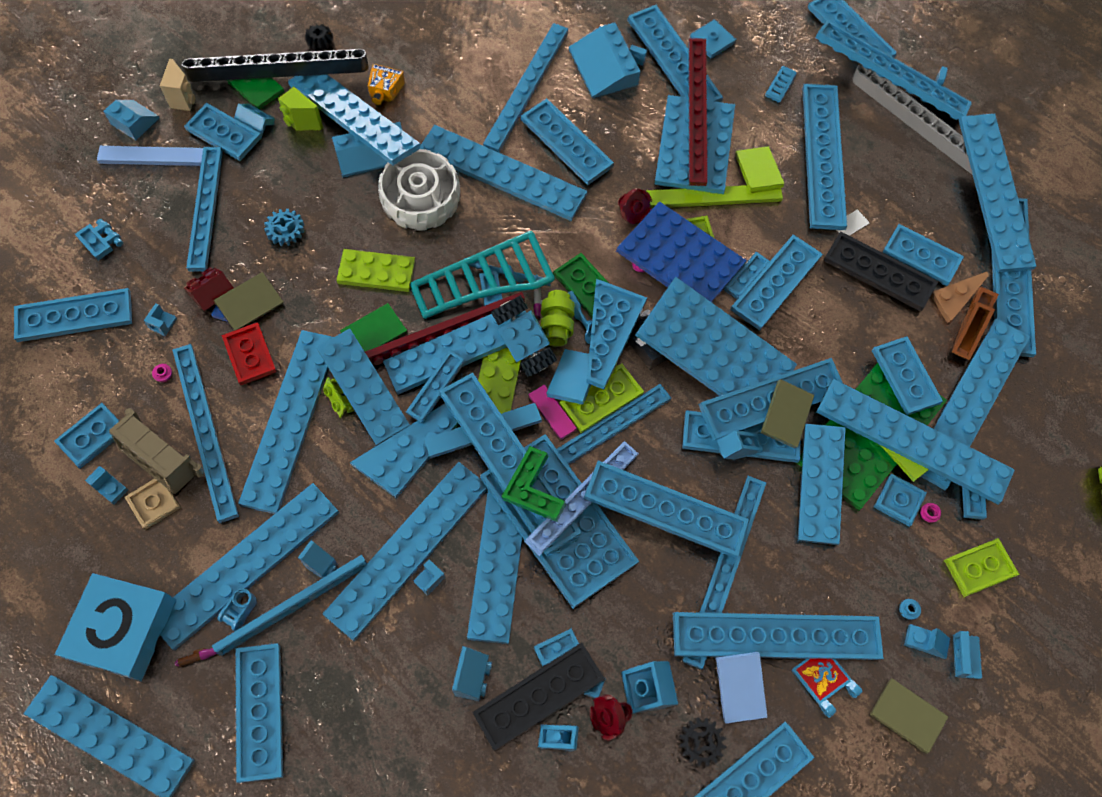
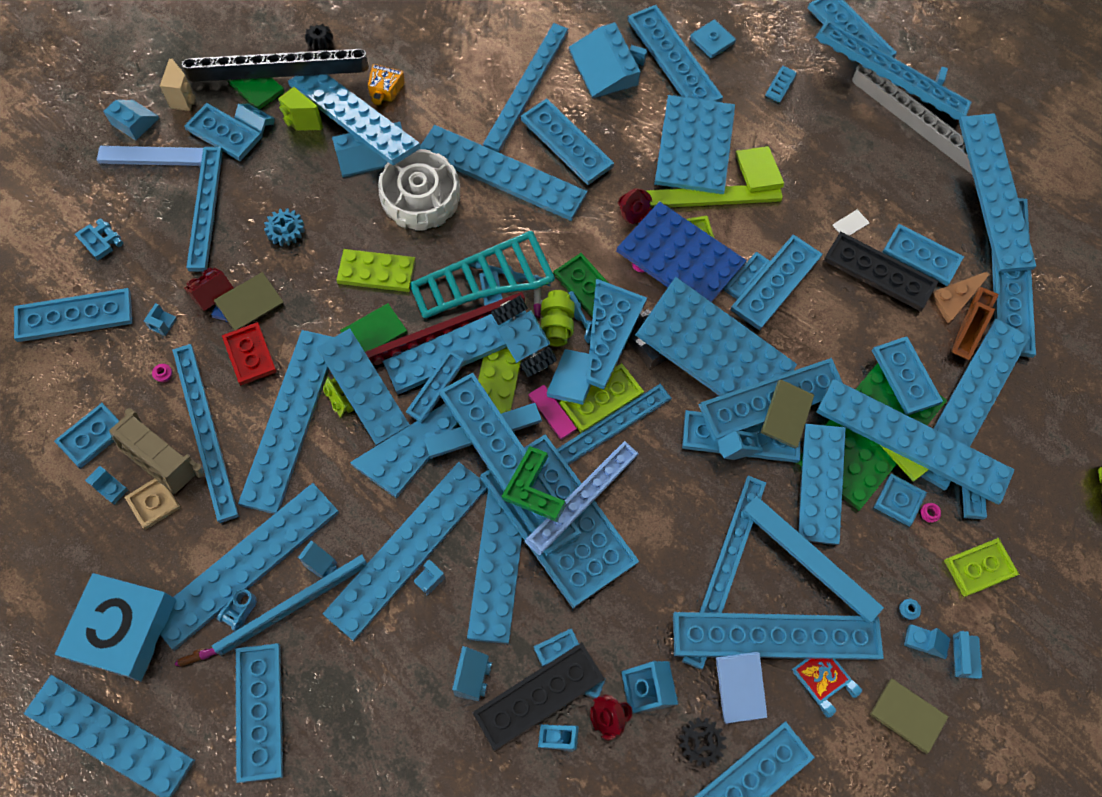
(666, 509): dark azure plate -> none
(697, 112): dark red plate -> none
(813, 560): none -> dark azure tile
(824, 157): dark azure plate -> none

